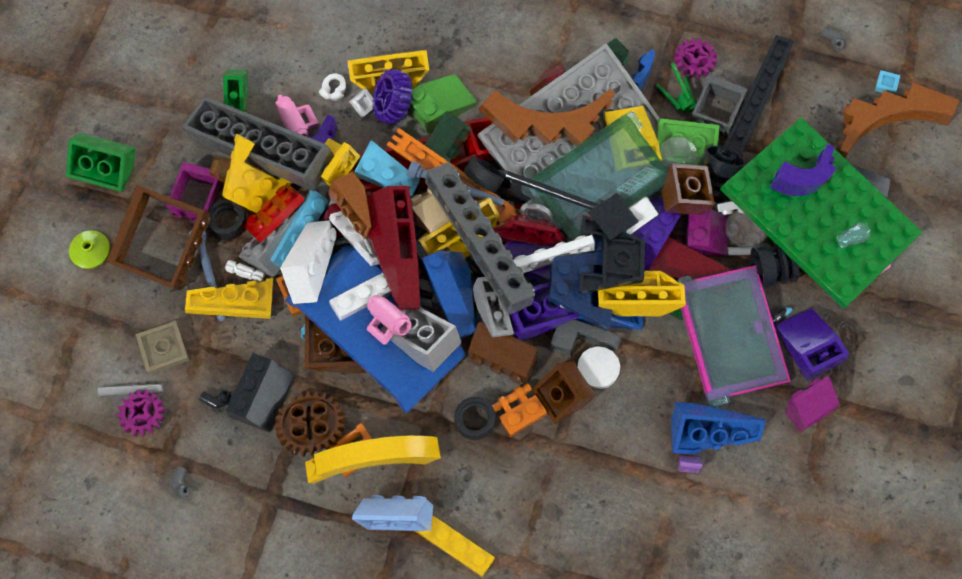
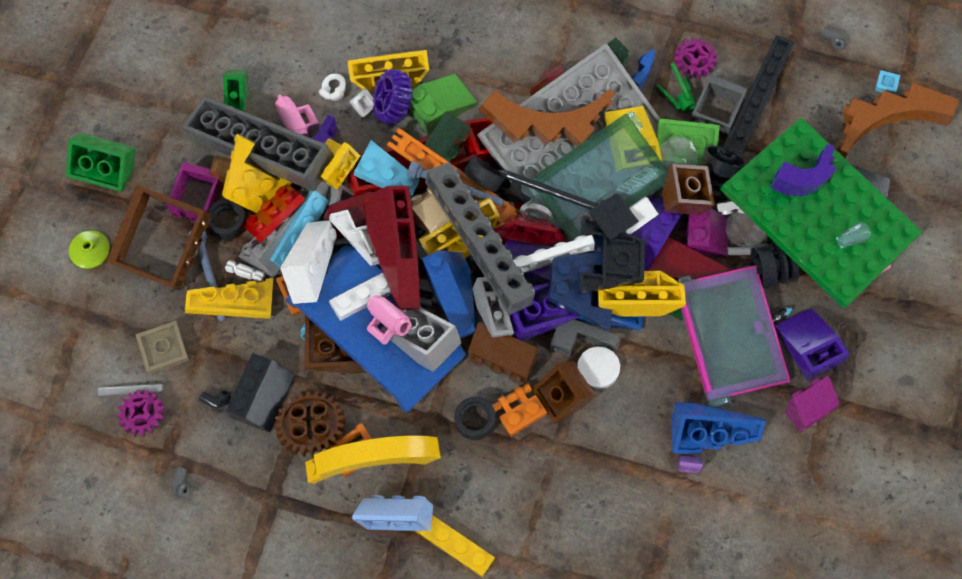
(352, 200): dark orange slope -> none

